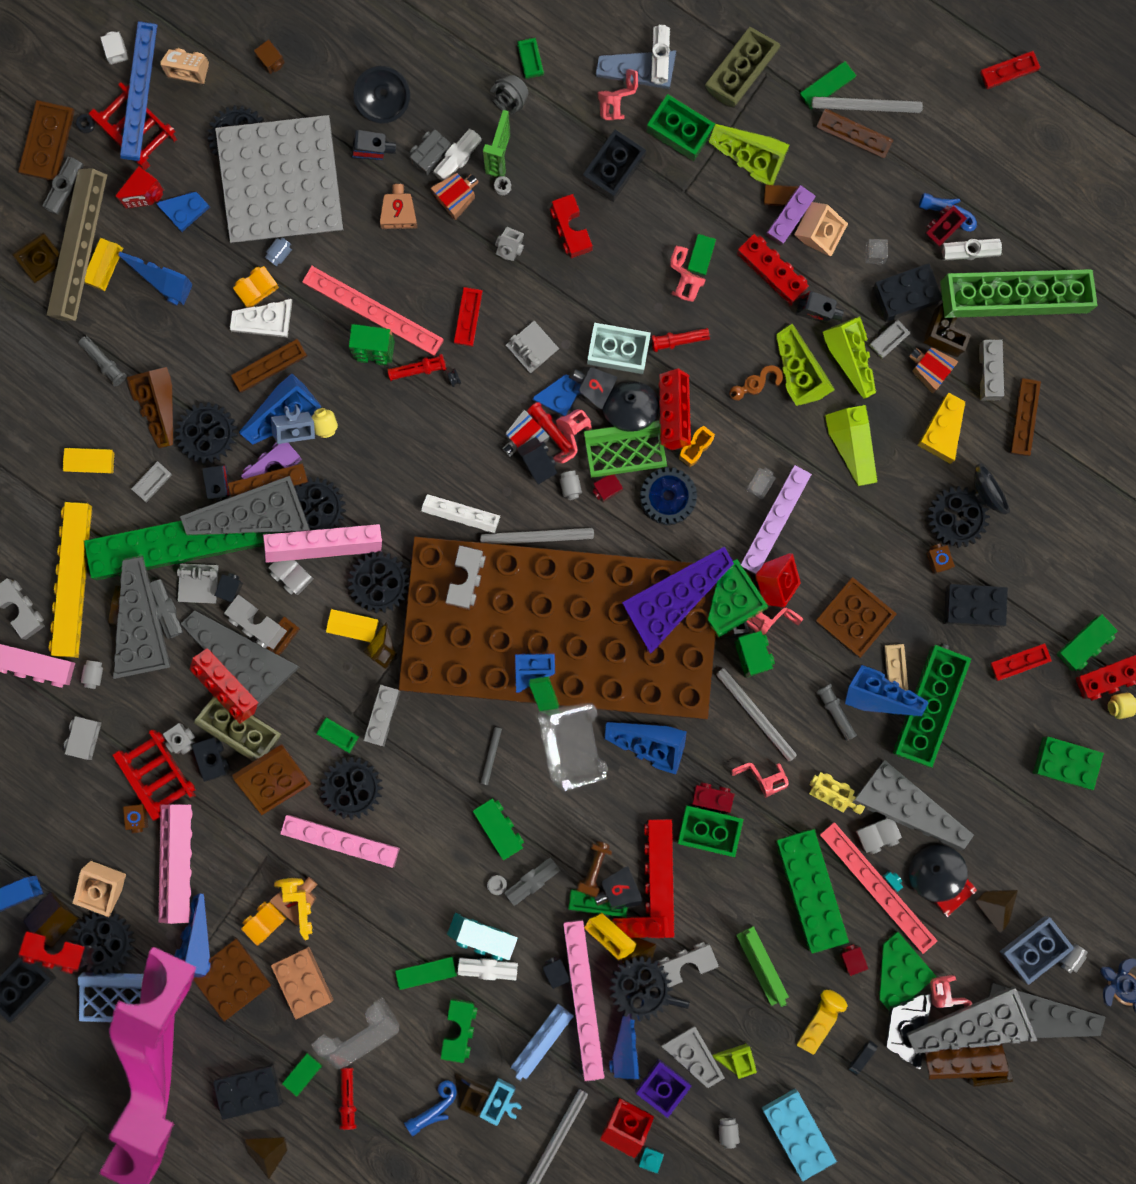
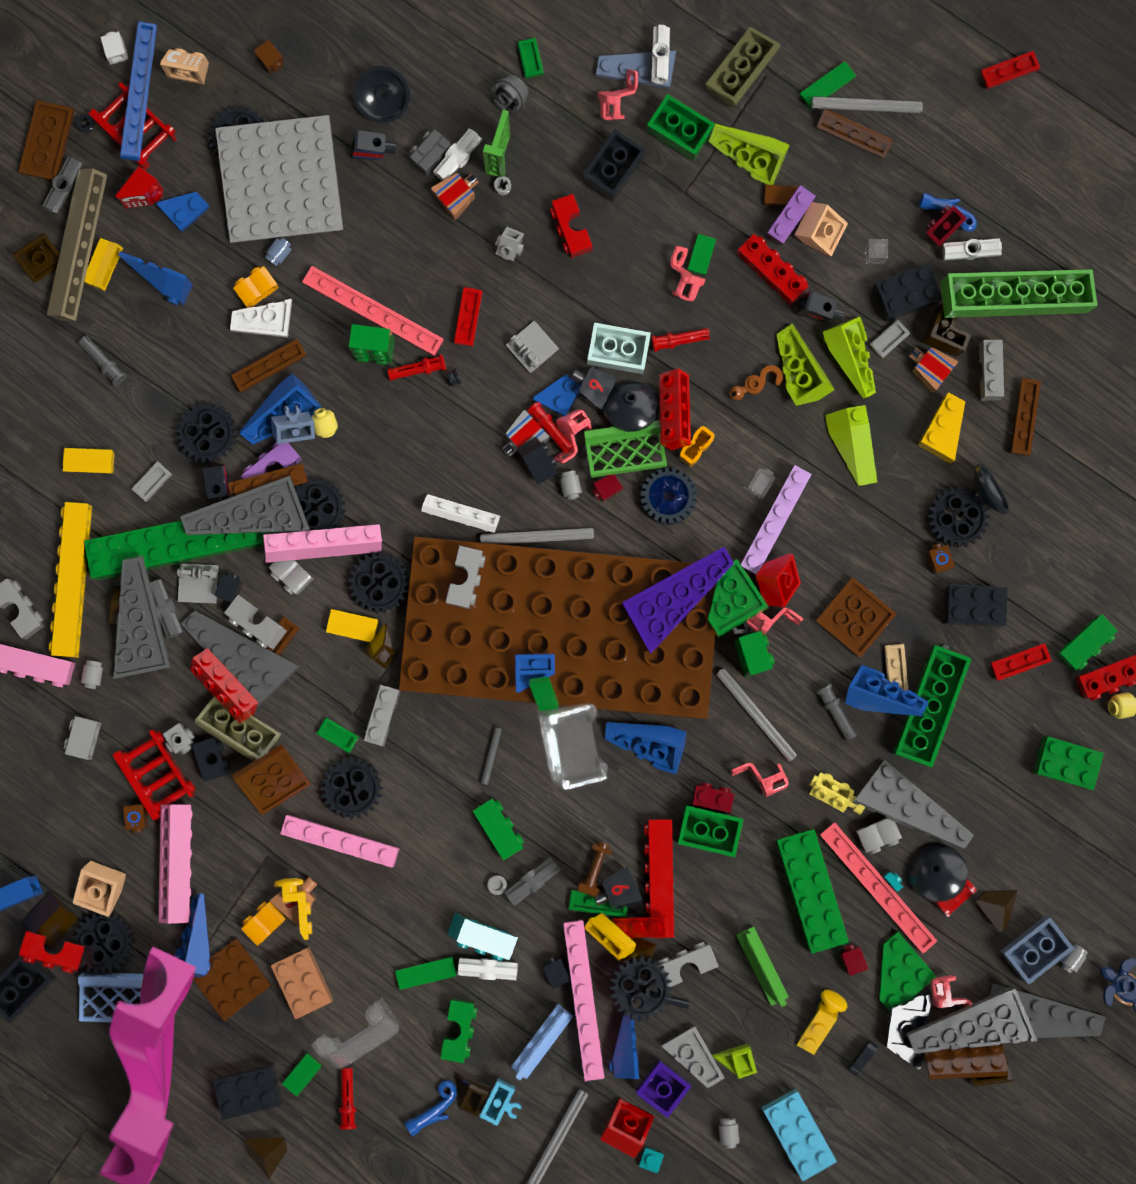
(154, 395): reddish brown wedge -> none
(398, 210): nougat torso -> none

